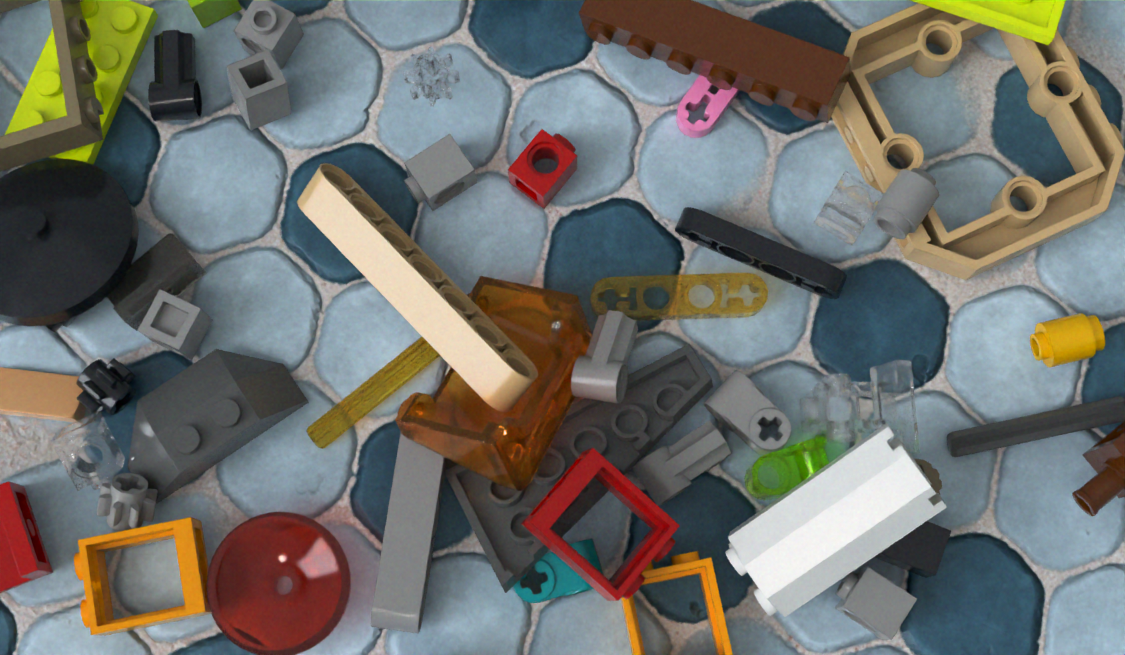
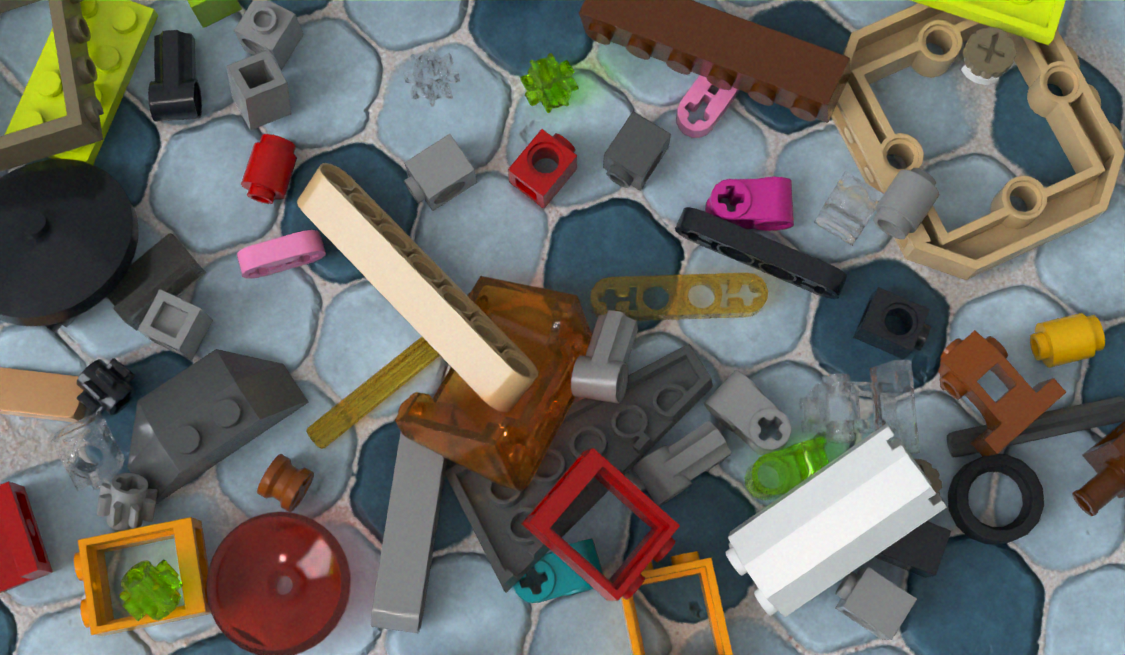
(150, 590): none -> clear neon green gear
(269, 169): none -> red brick
(281, 254): none -> bright pink beam
(285, 483): none -> dark orange wheel
(549, 83): none -> clear neon green gear
(635, 152): none -> dark grey brick
(759, 203): none -> dark pink piece
(875, 333): none -> black brick
(966, 362): none -> dark orange tile
(988, 55): none -> dark tan piece
(1031, 497): none -> black tyre

